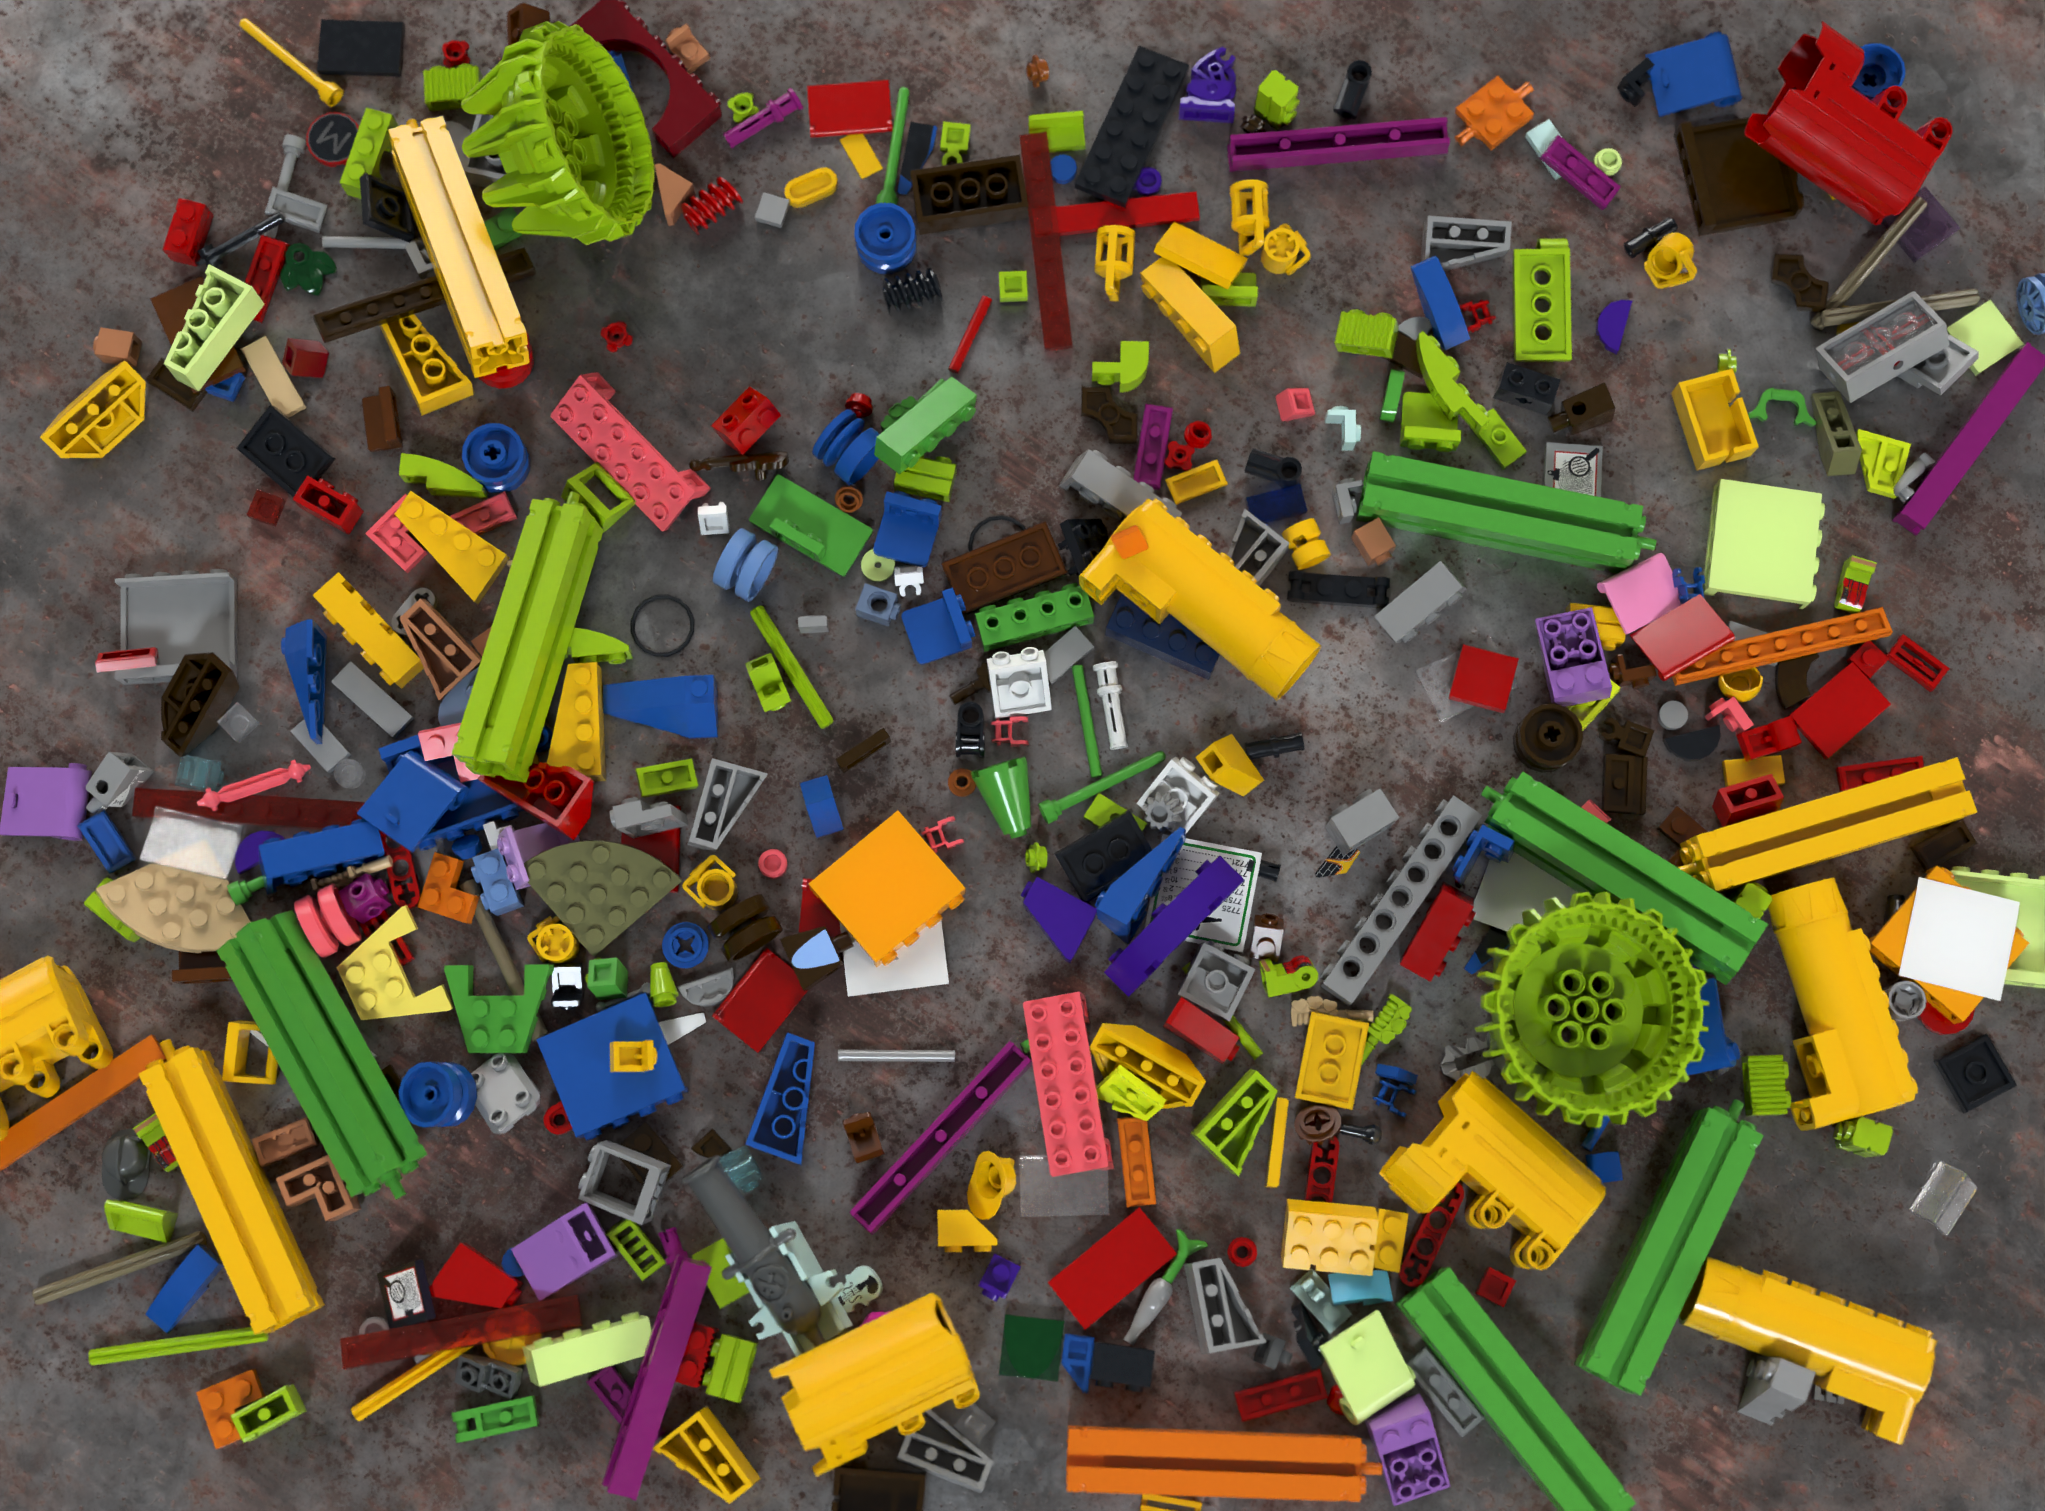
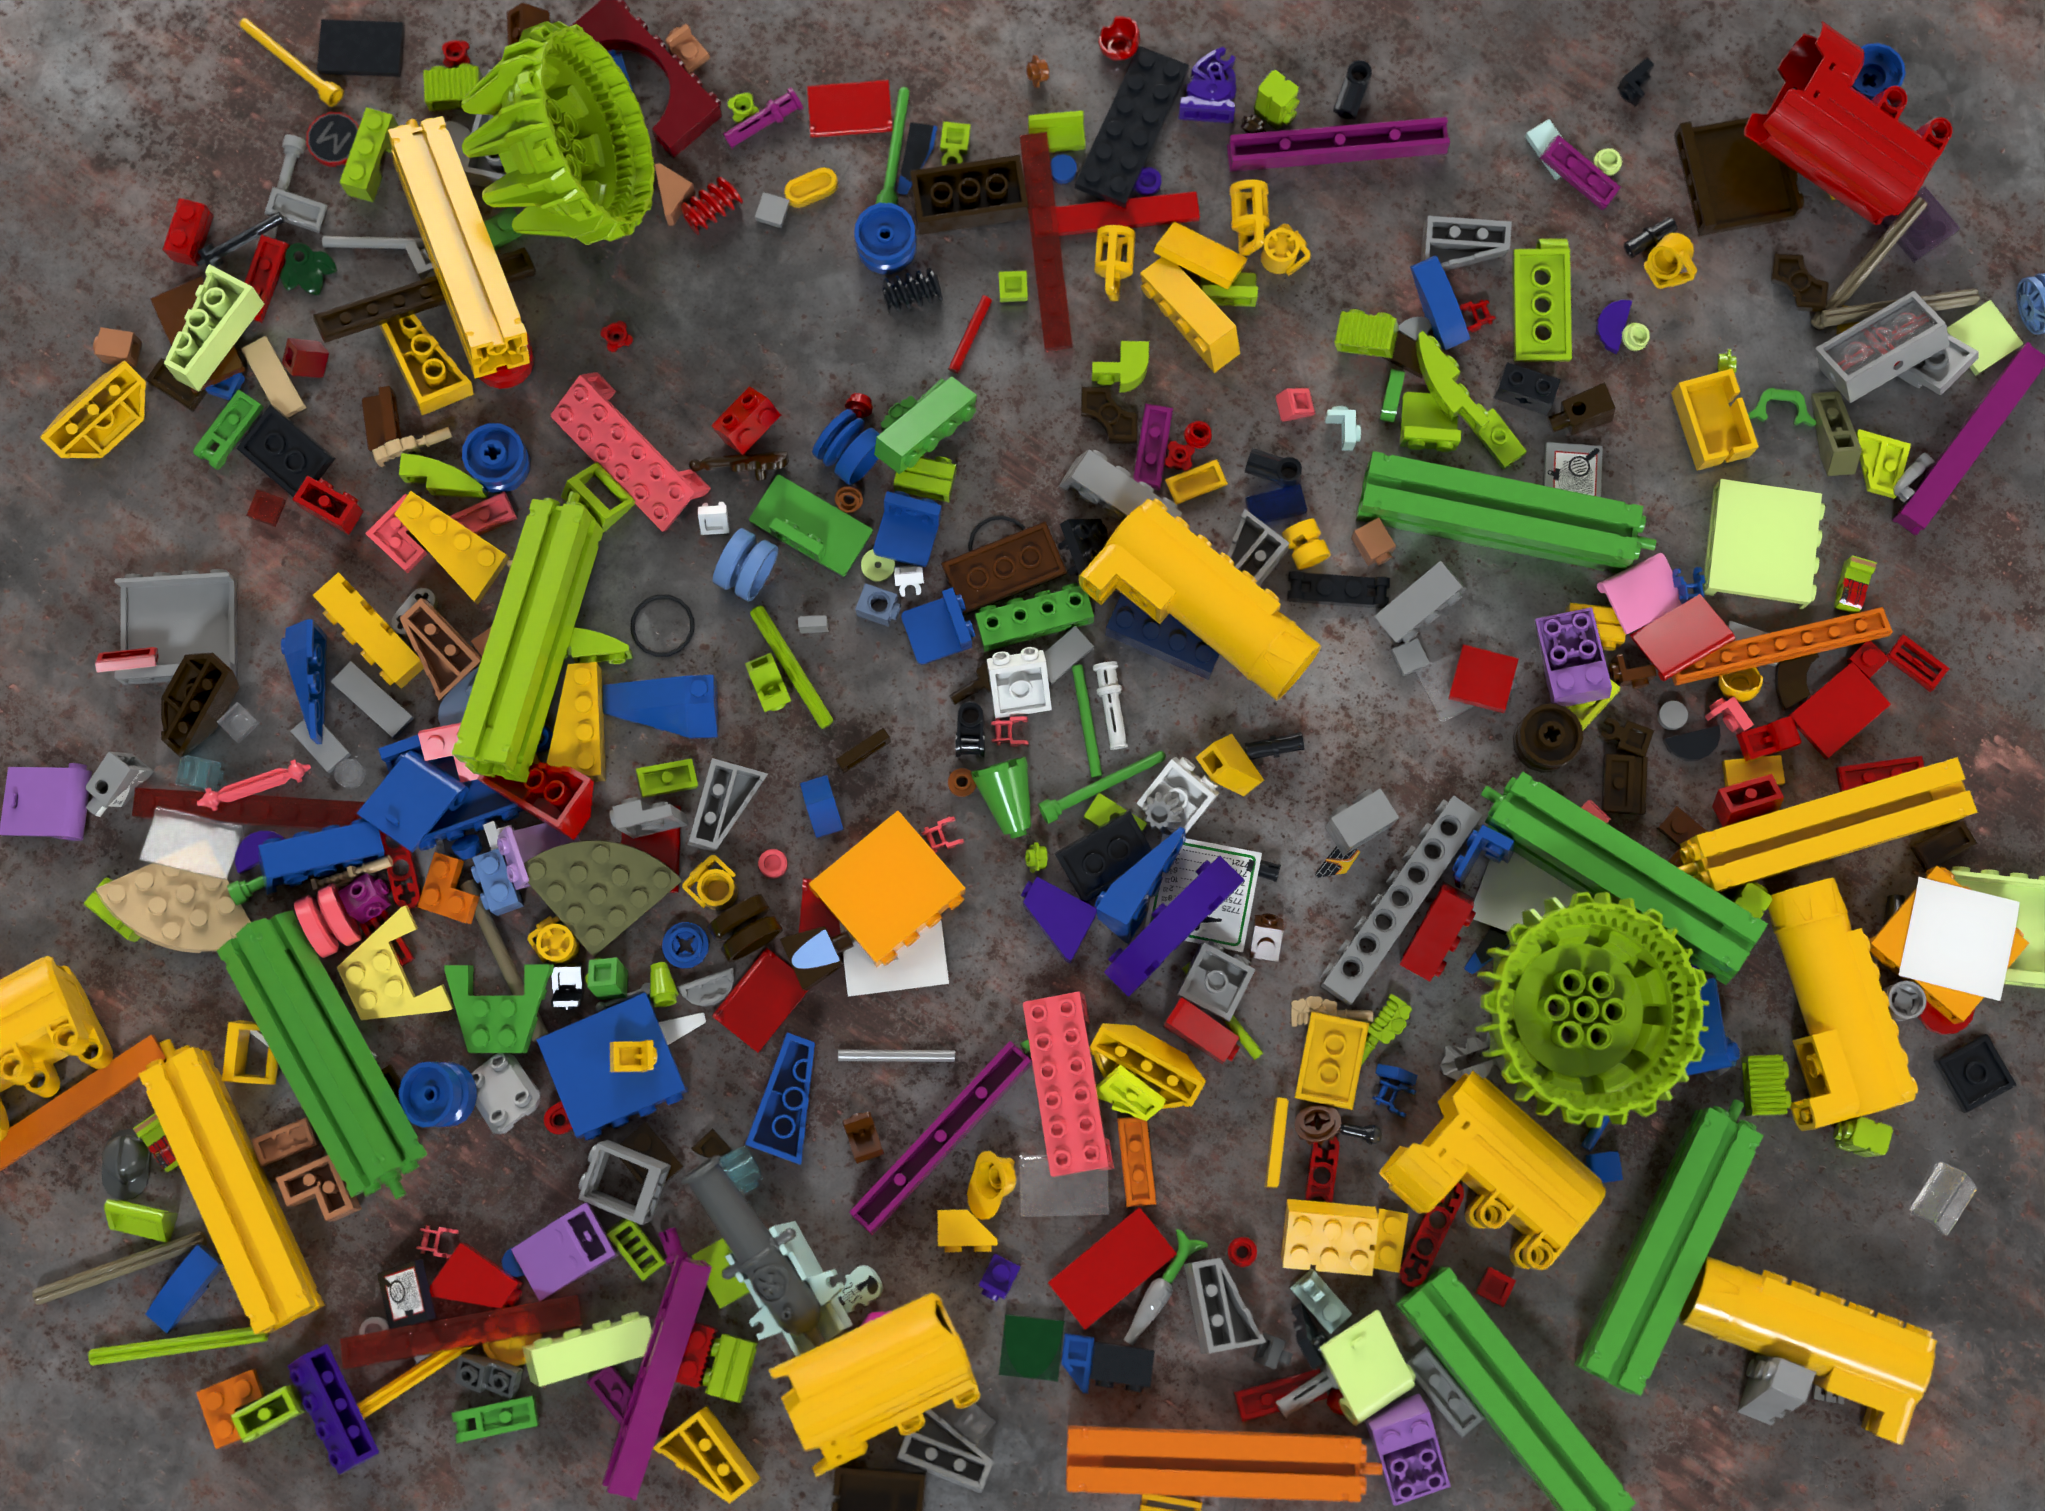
(106, 841): blue tile -> none
(200, 968): reddish brown panel -> none
(228, 429): none -> bright green plate
(332, 1409): none -> dark purple brick
(386, 208): black tile -> none
(408, 444): none -> tan piece
(424, 1244): none -> coral piece
(861, 155): yellow sticker -> none
(1120, 39): none -> red hair
(1130, 542): orange slope -> none
(1235, 1121): lime wedge -> none
(1287, 976): lime leg -> none
(1307, 1392): none -> light grey pin
(1344, 503): light grey bracket -> none
(1360, 1288): medium azure slope -> none
(1410, 657): none -> light grey tile
(1494, 113): orange plate -> none
(1635, 336): none -> yellowish green plate
(1696, 75): blue door -> none

